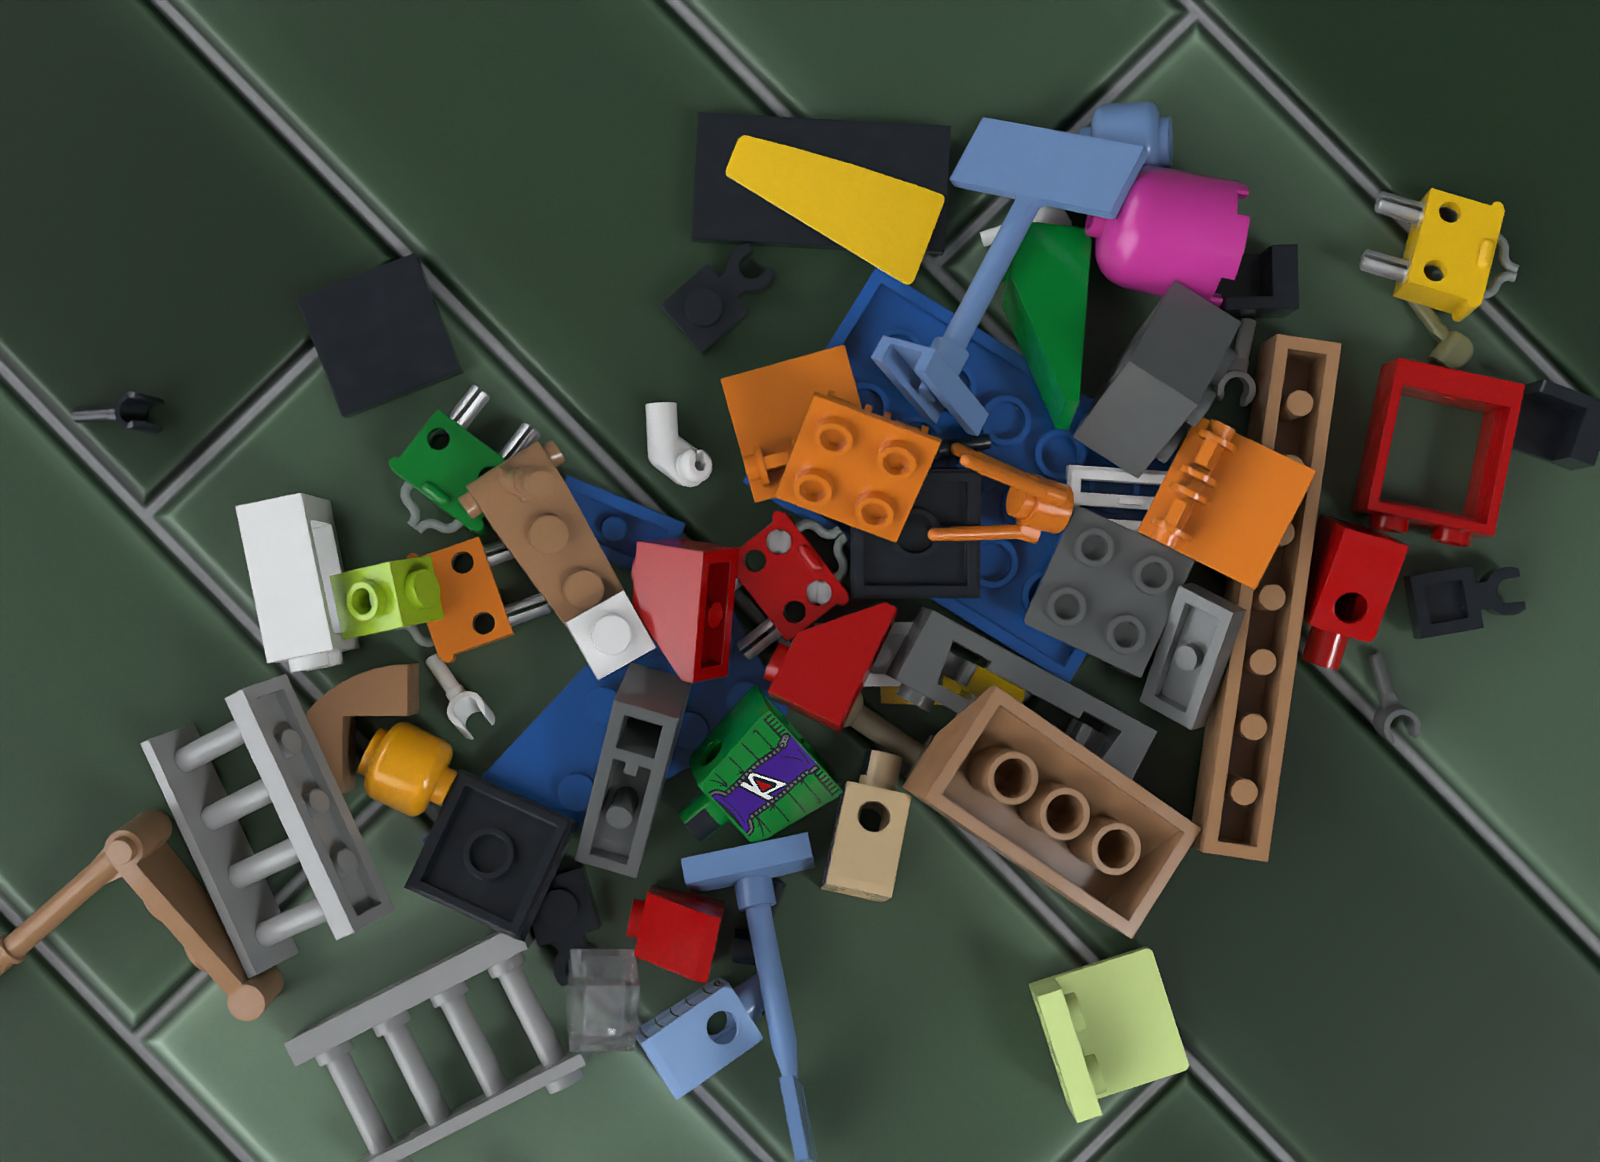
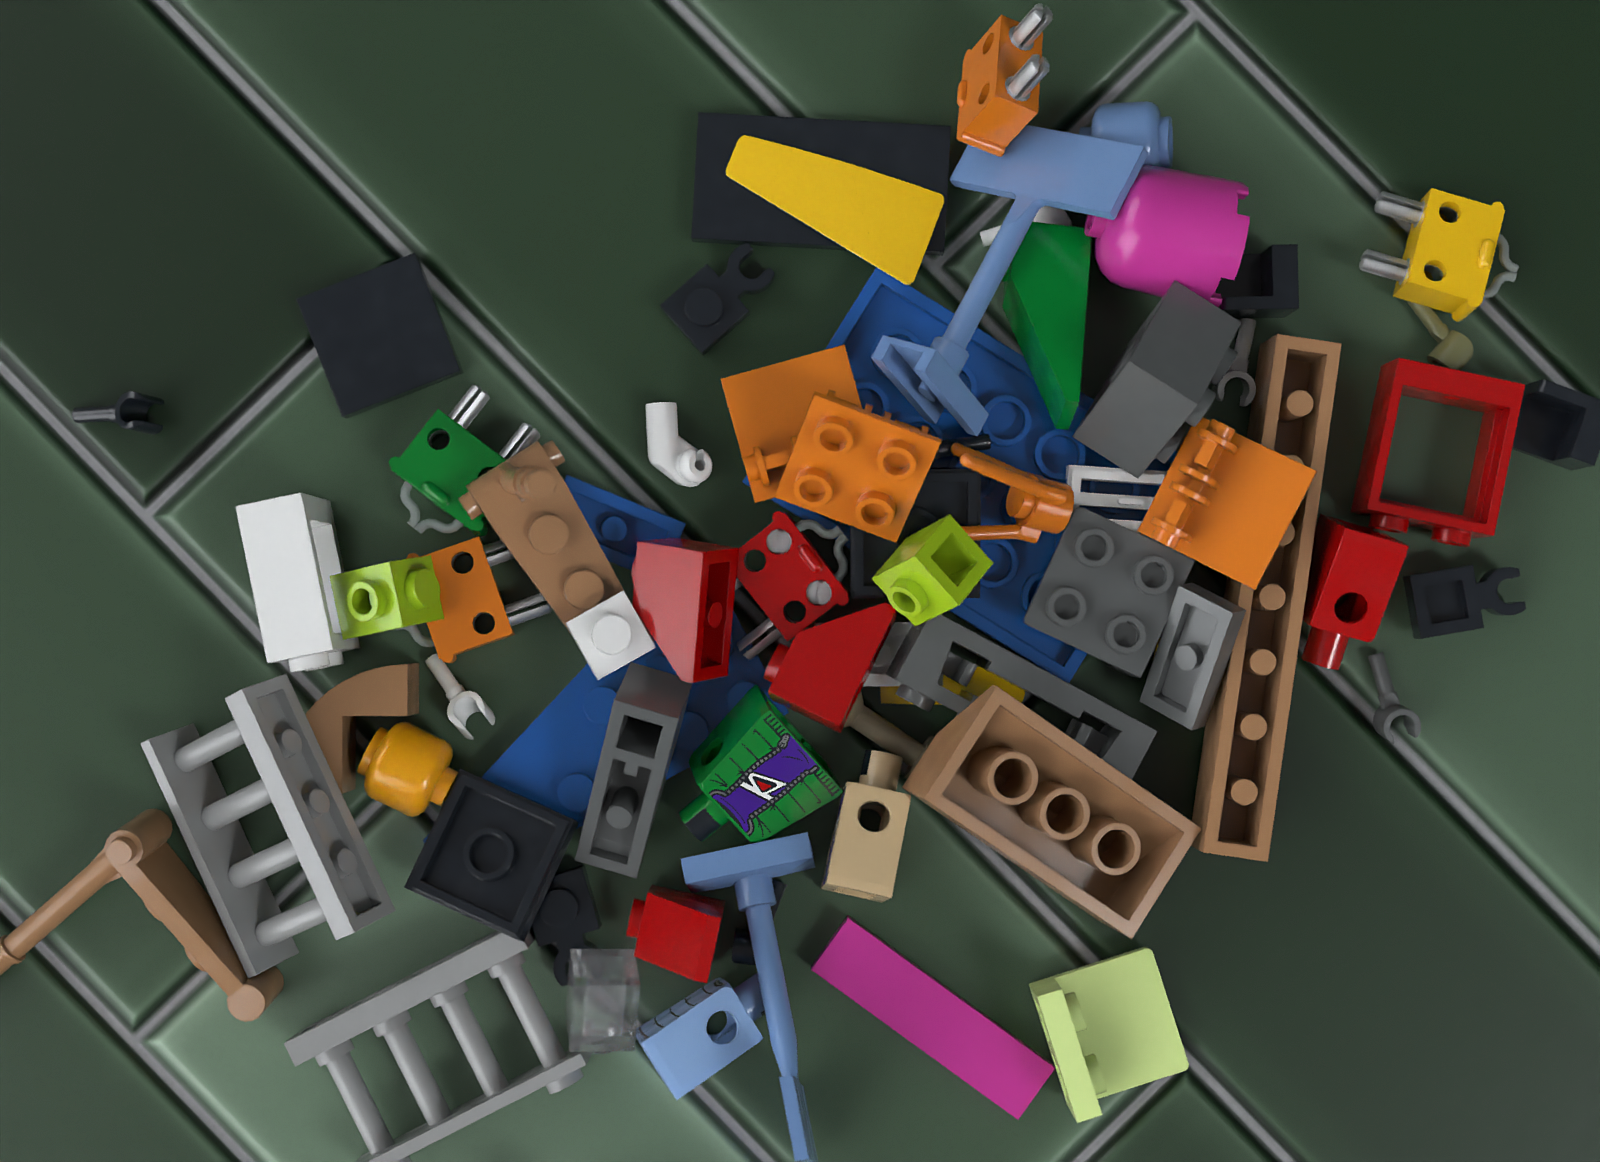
(932, 571): none -> lime brick
(932, 1017): none -> dark pink tile
(1002, 81): none -> orange piece

